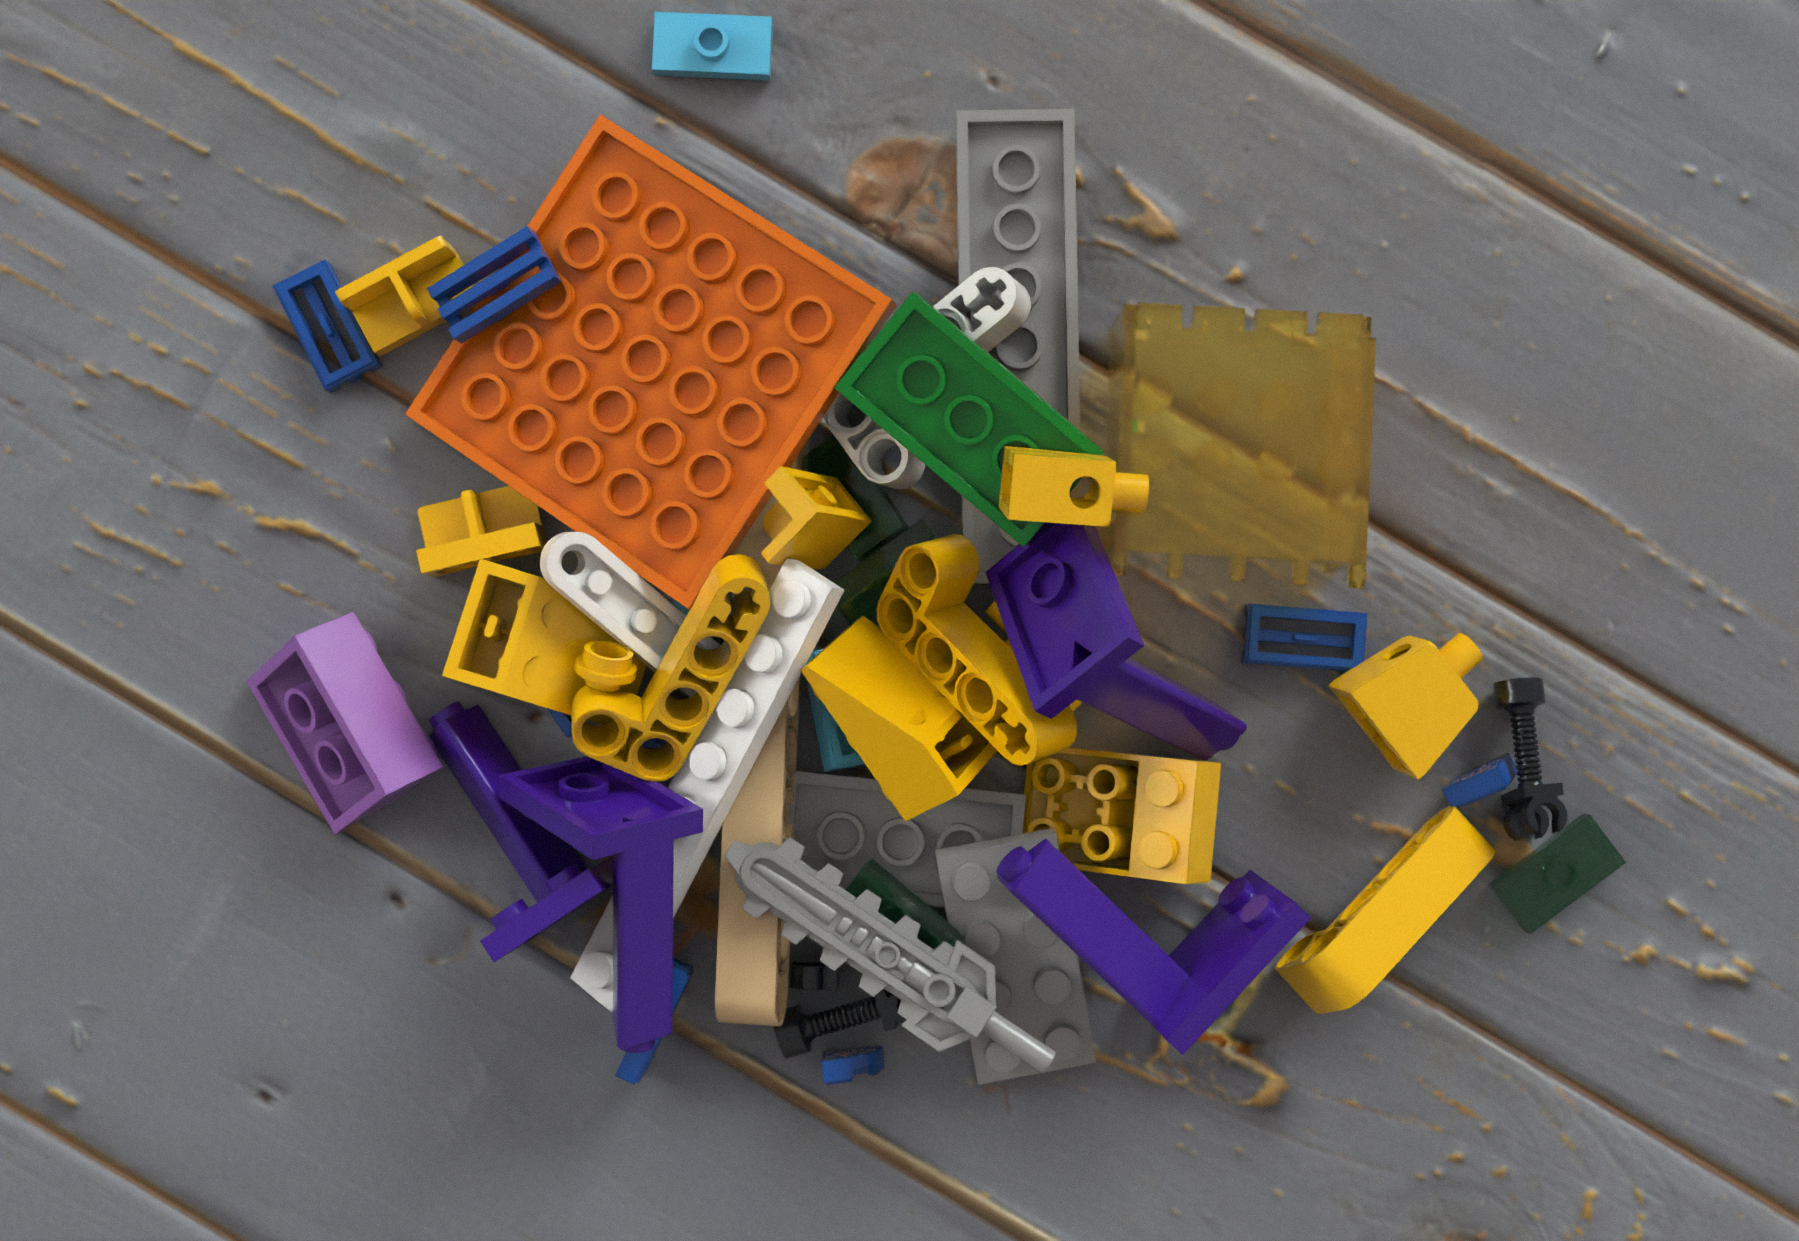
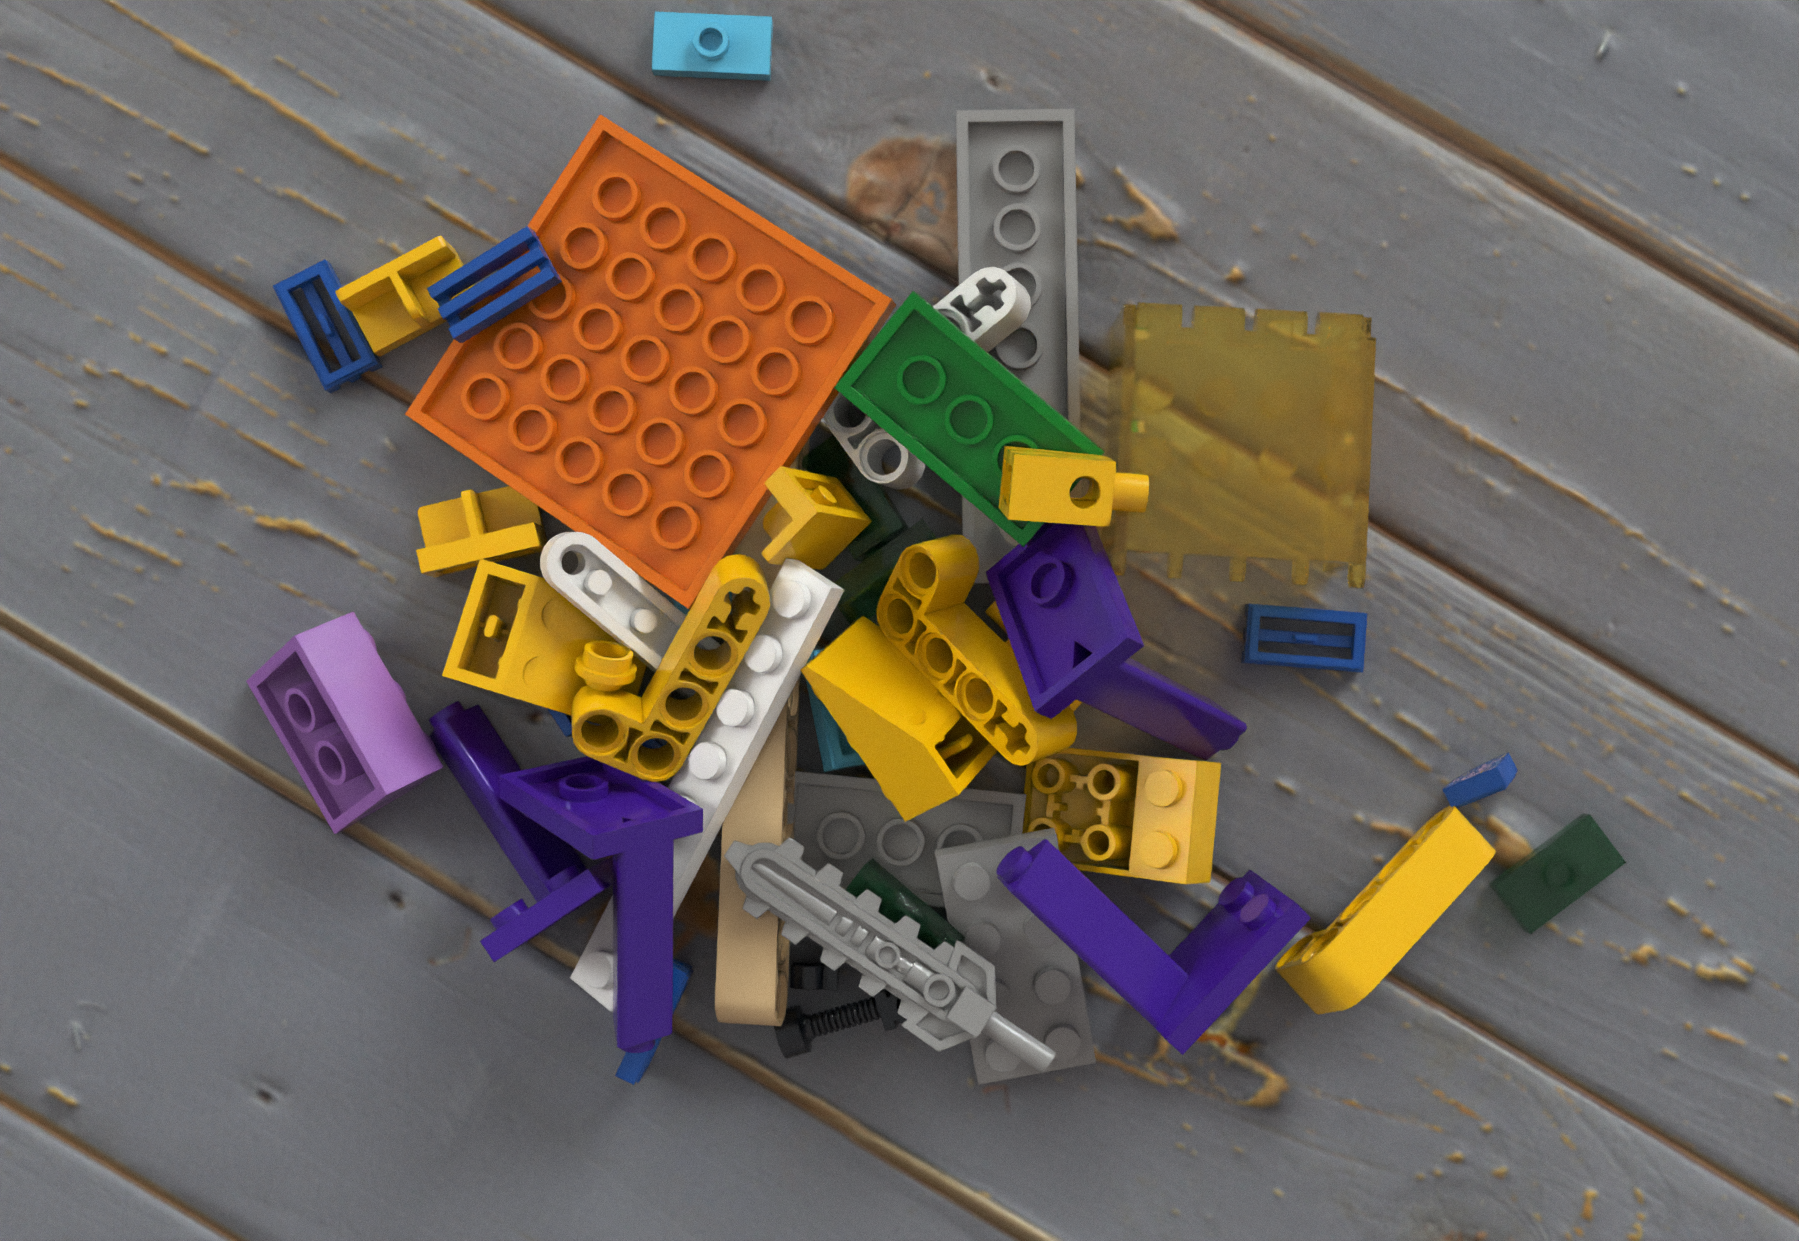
(841, 1065): blue tile -> none
(1412, 699): yellow torso -> none
(1520, 700): black bar -> none

